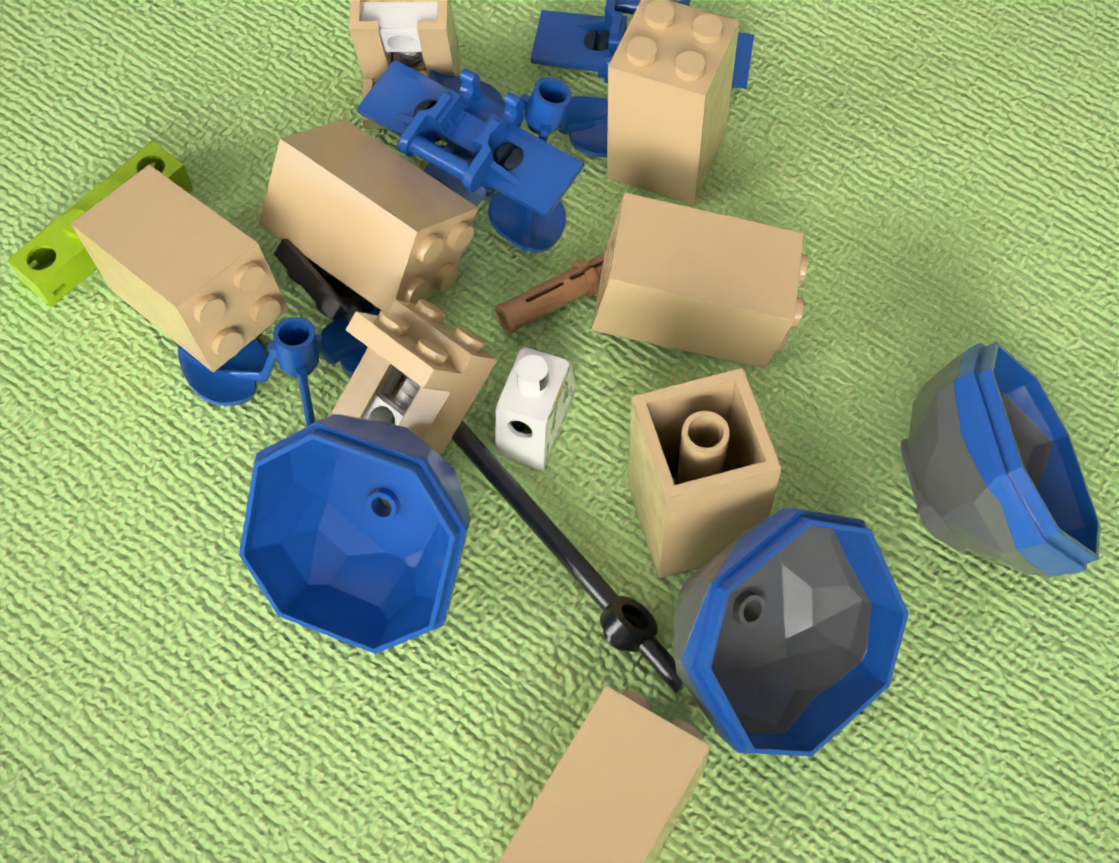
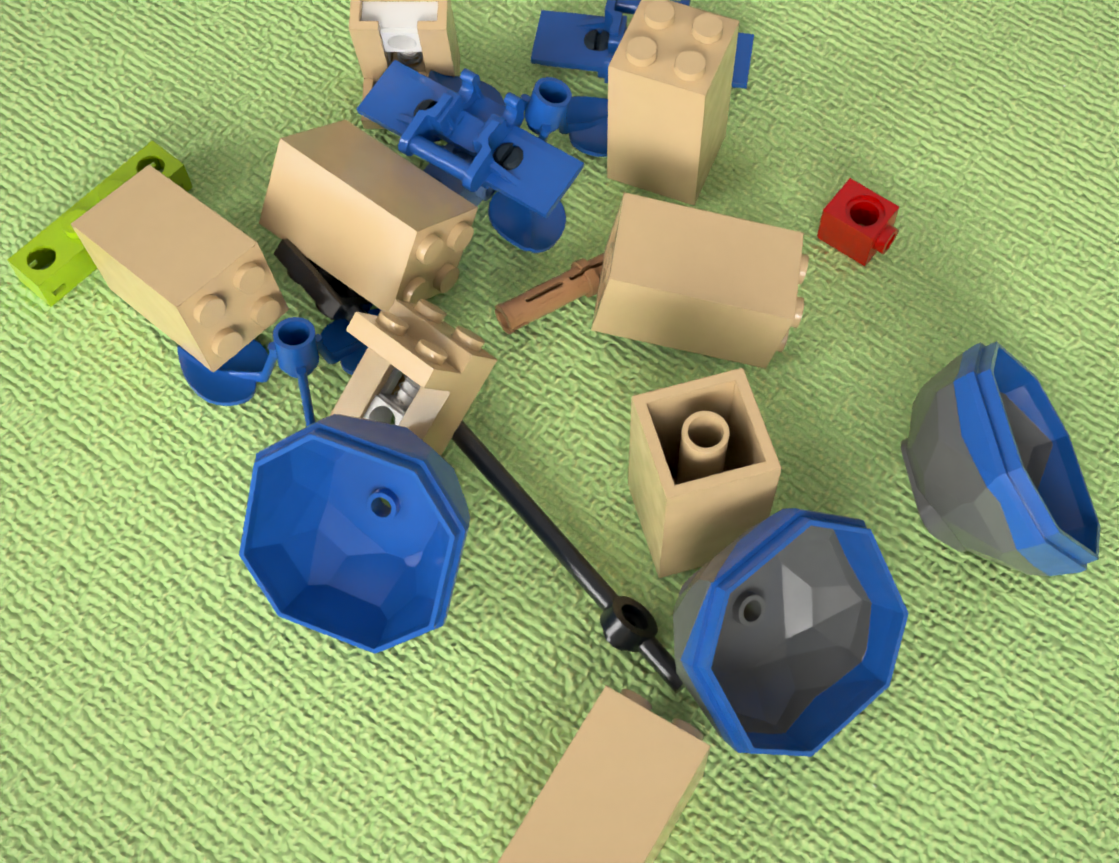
(539, 396): white torso -> none
(855, 206): none -> red brick

